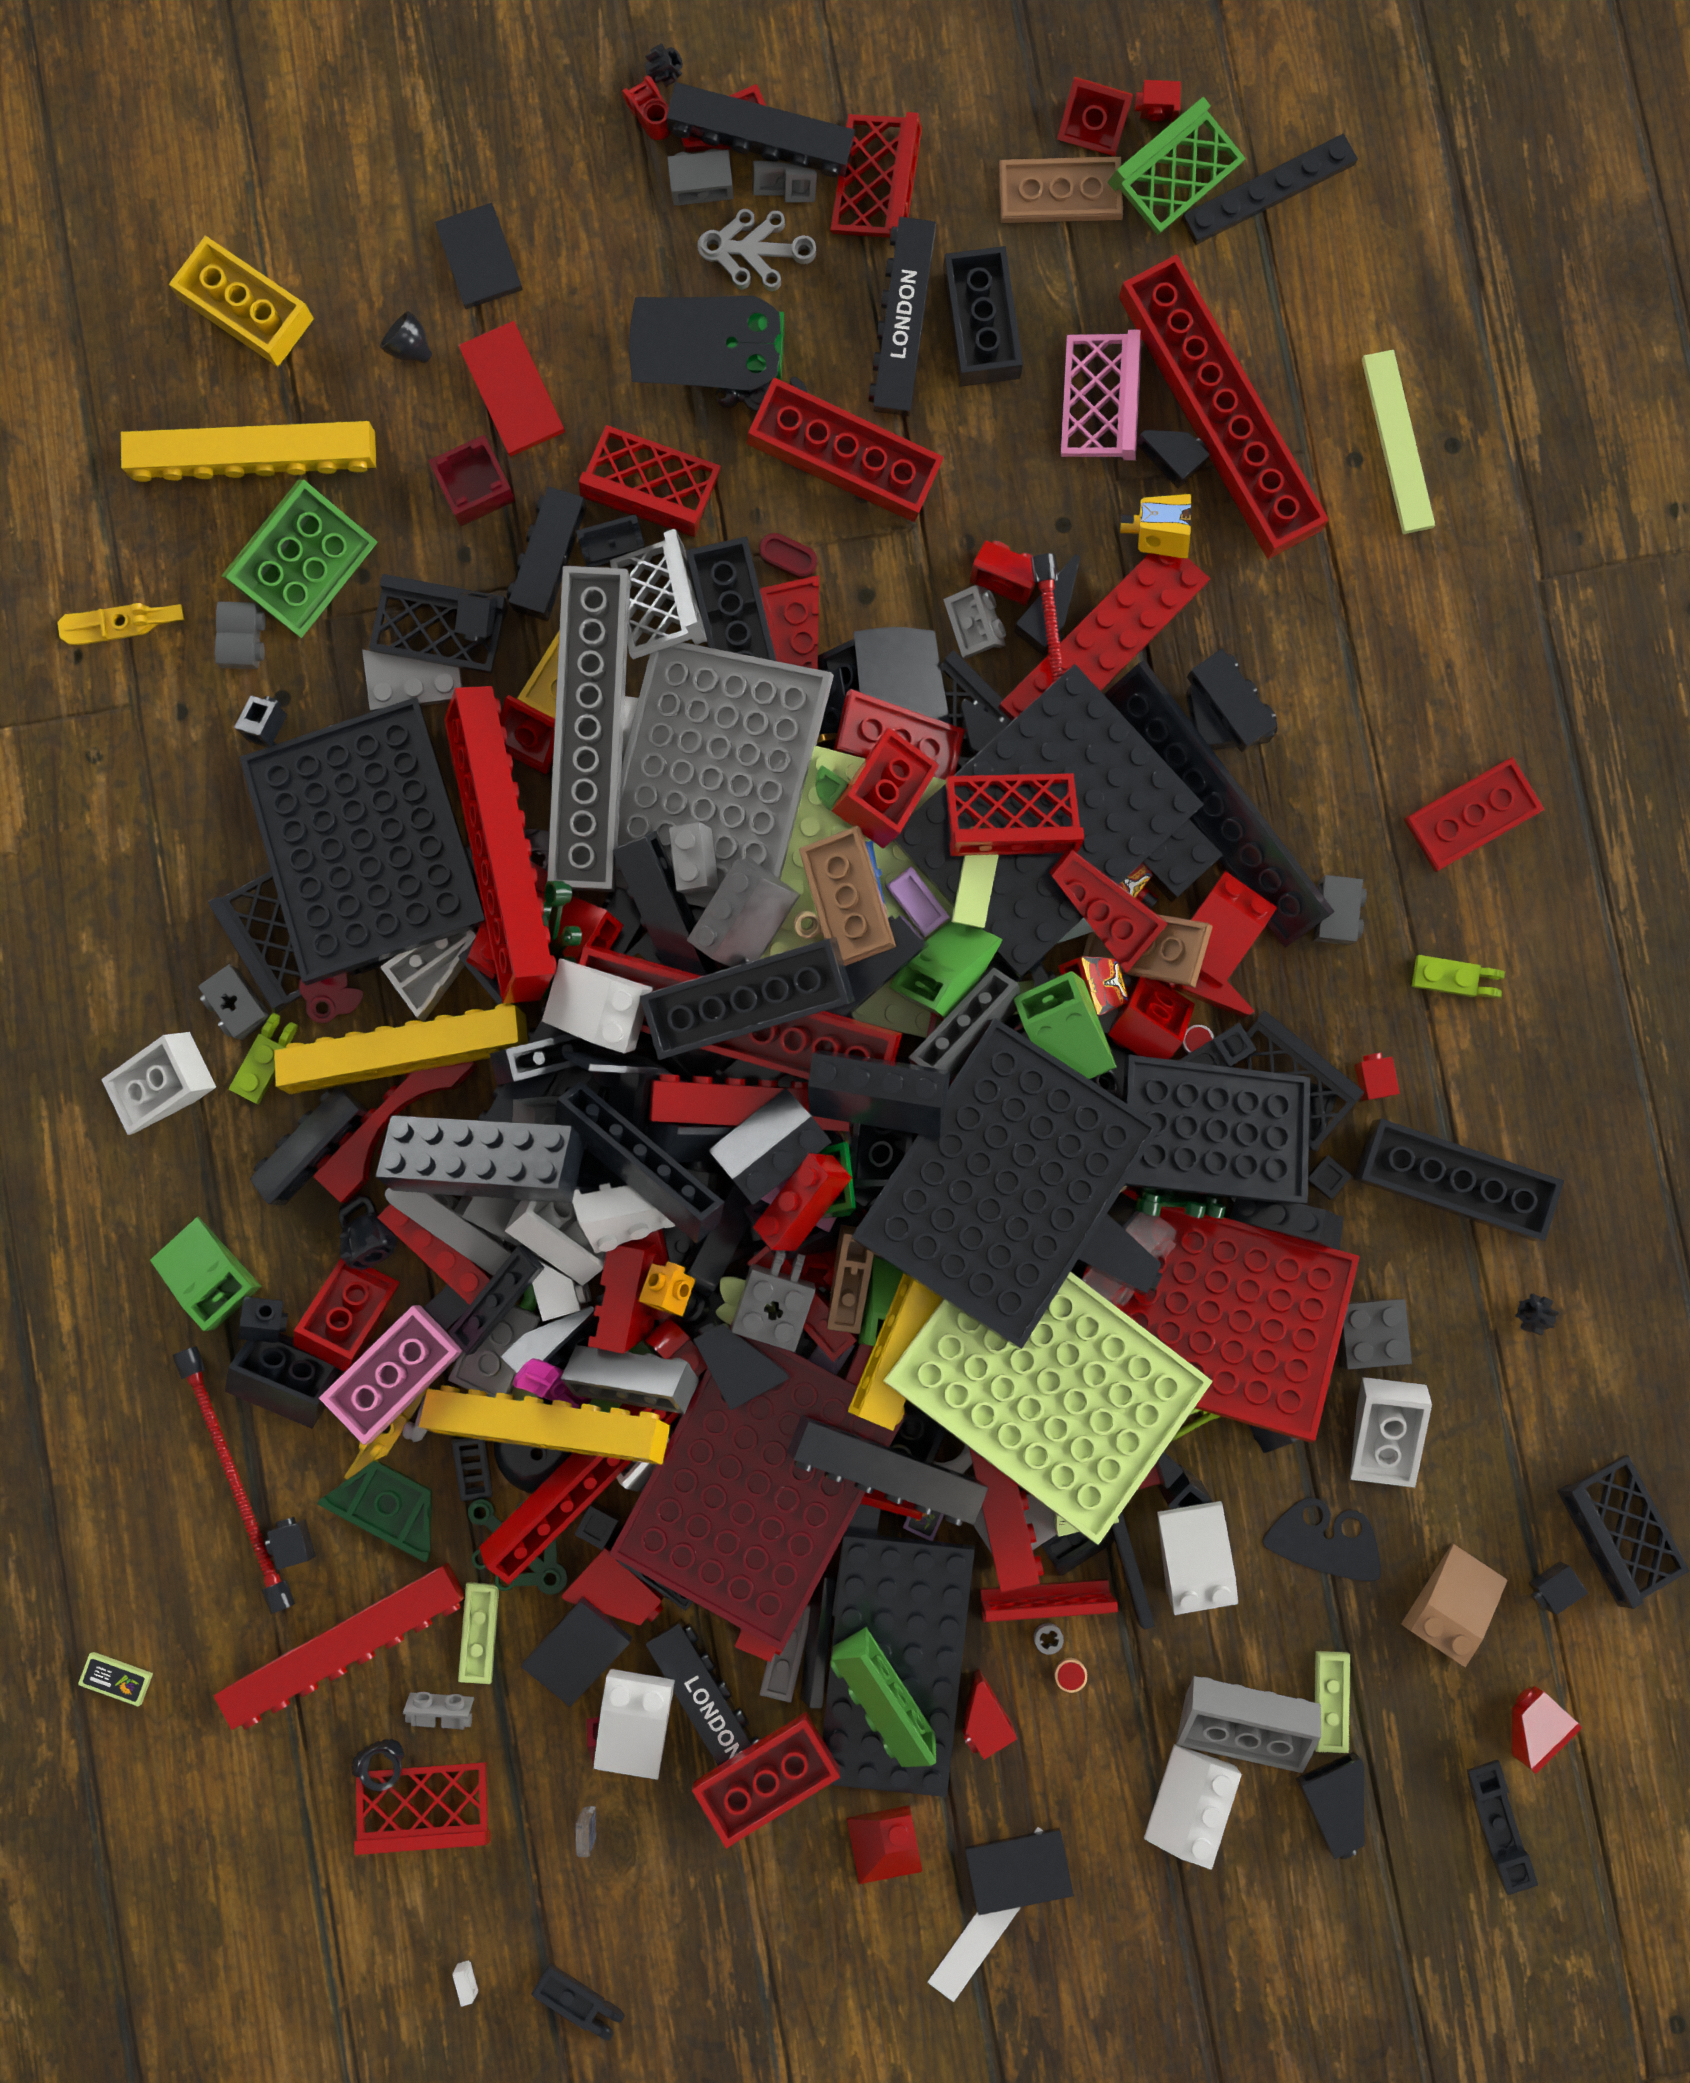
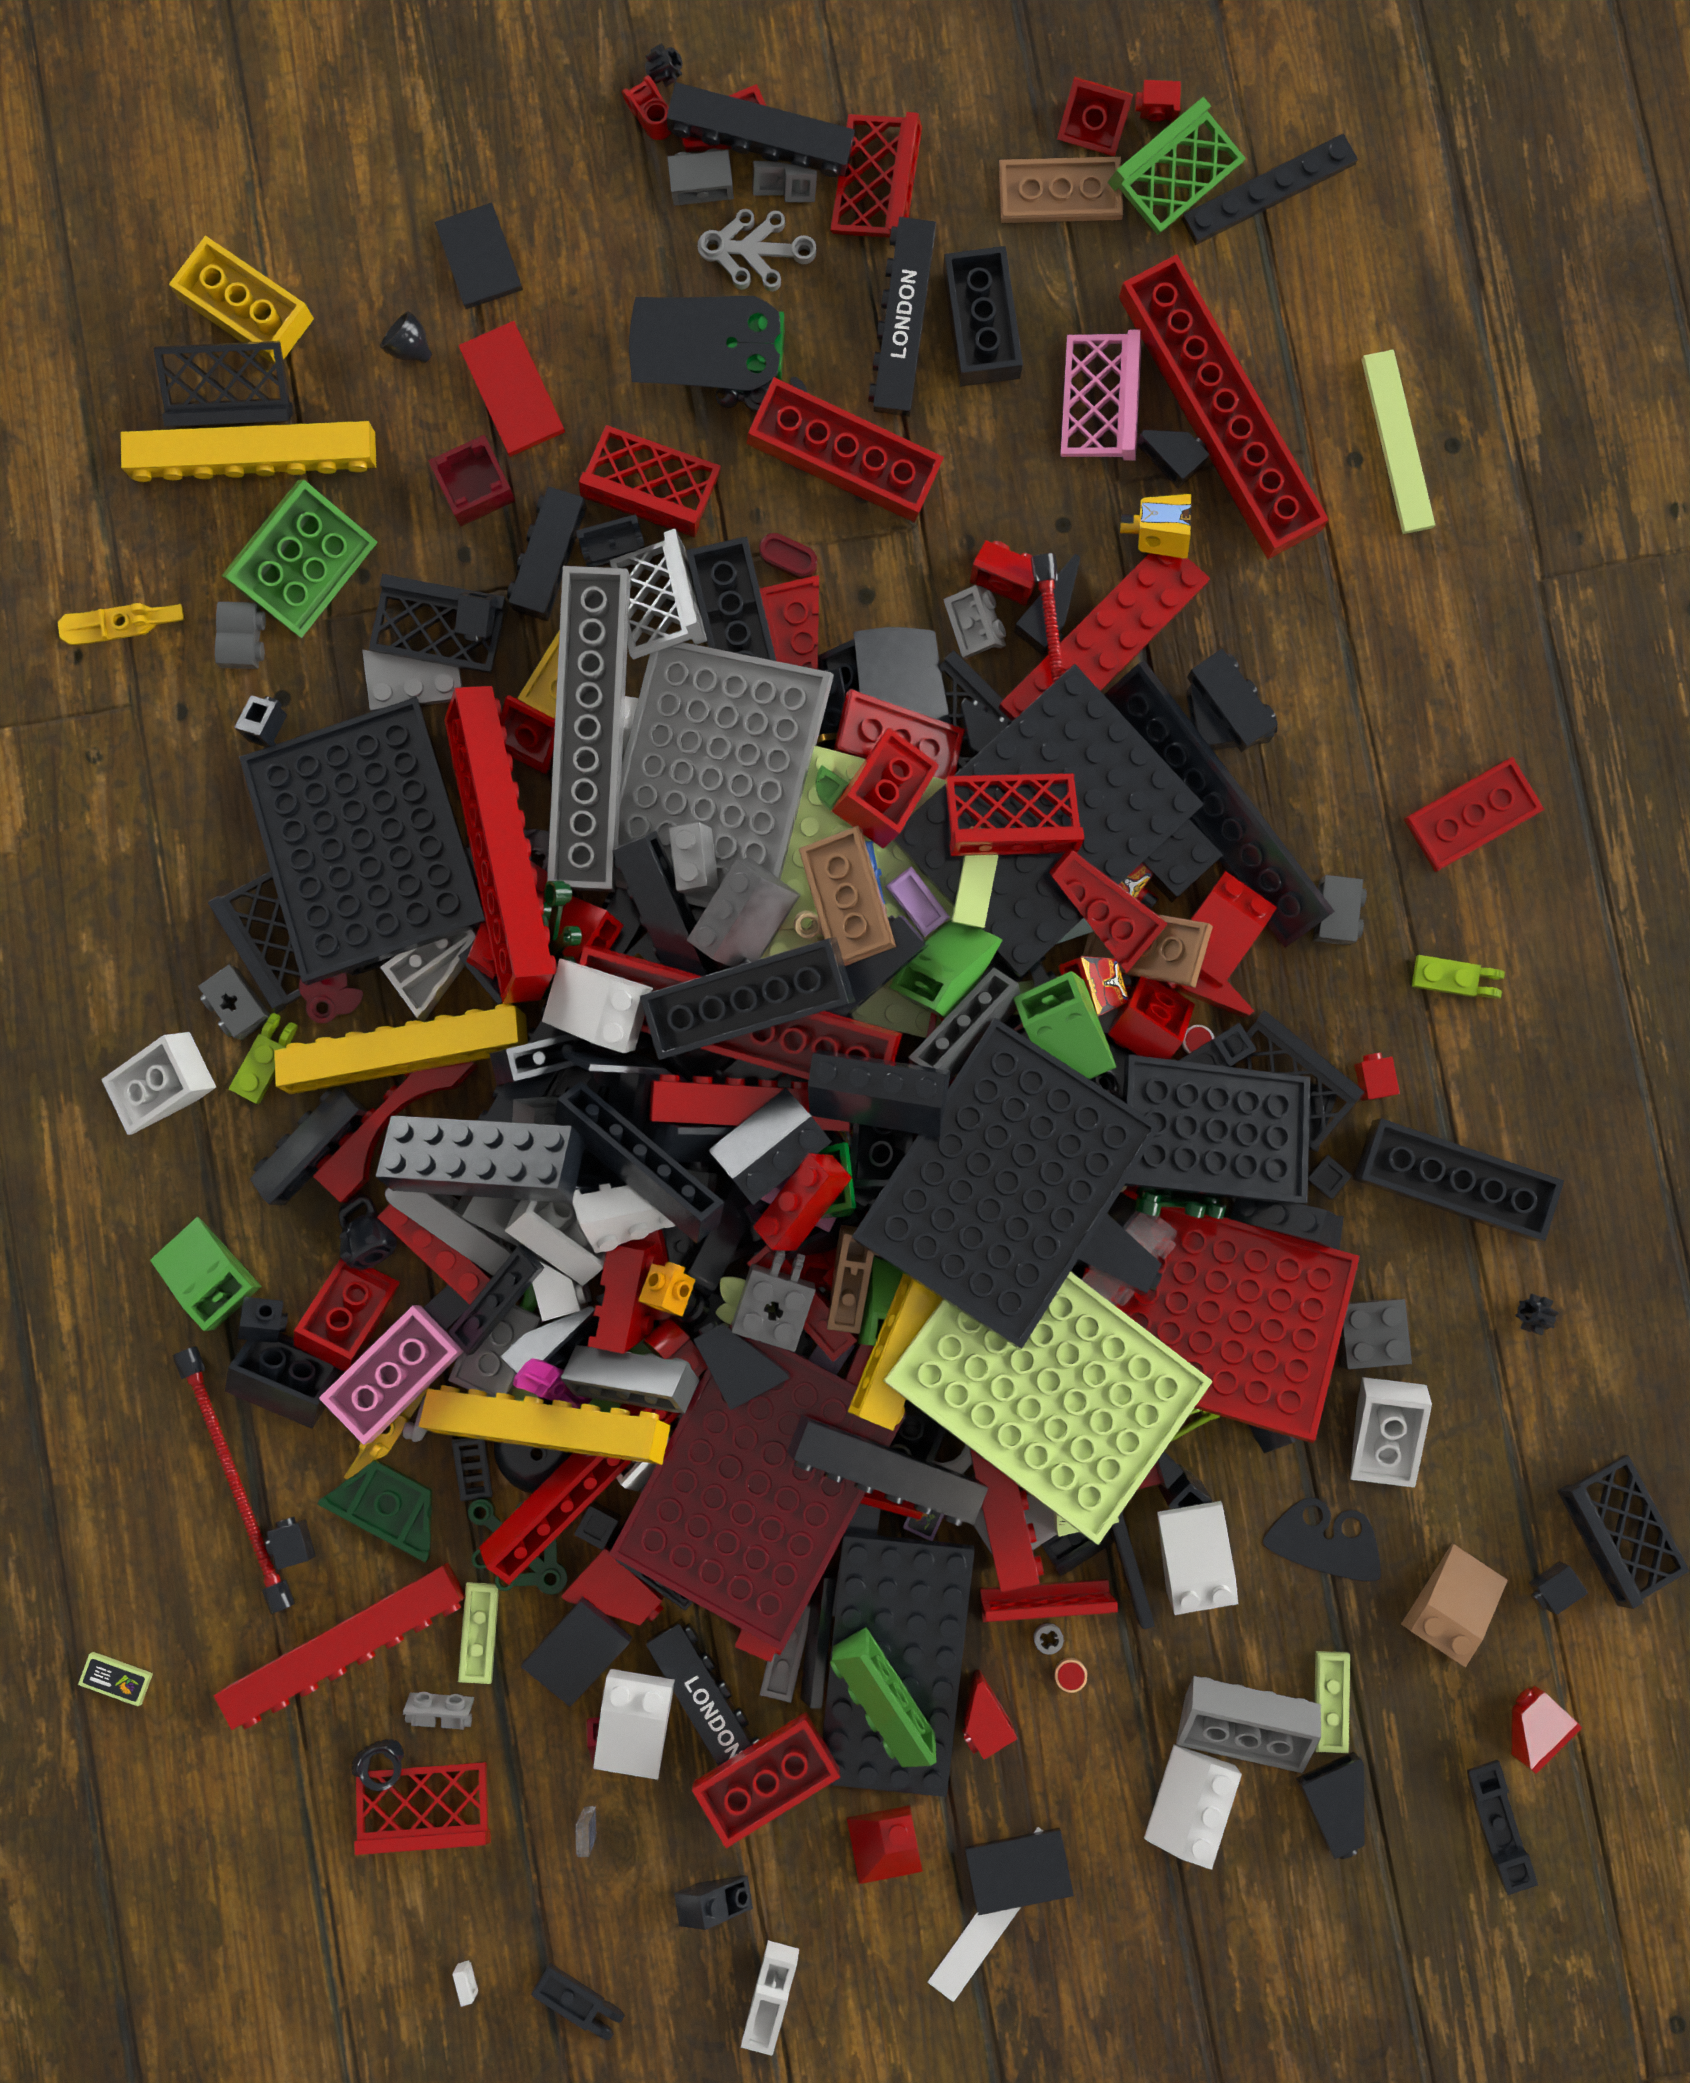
(220, 411): none -> black fence
(713, 1902): none -> black slope
(770, 1998): none -> white slope

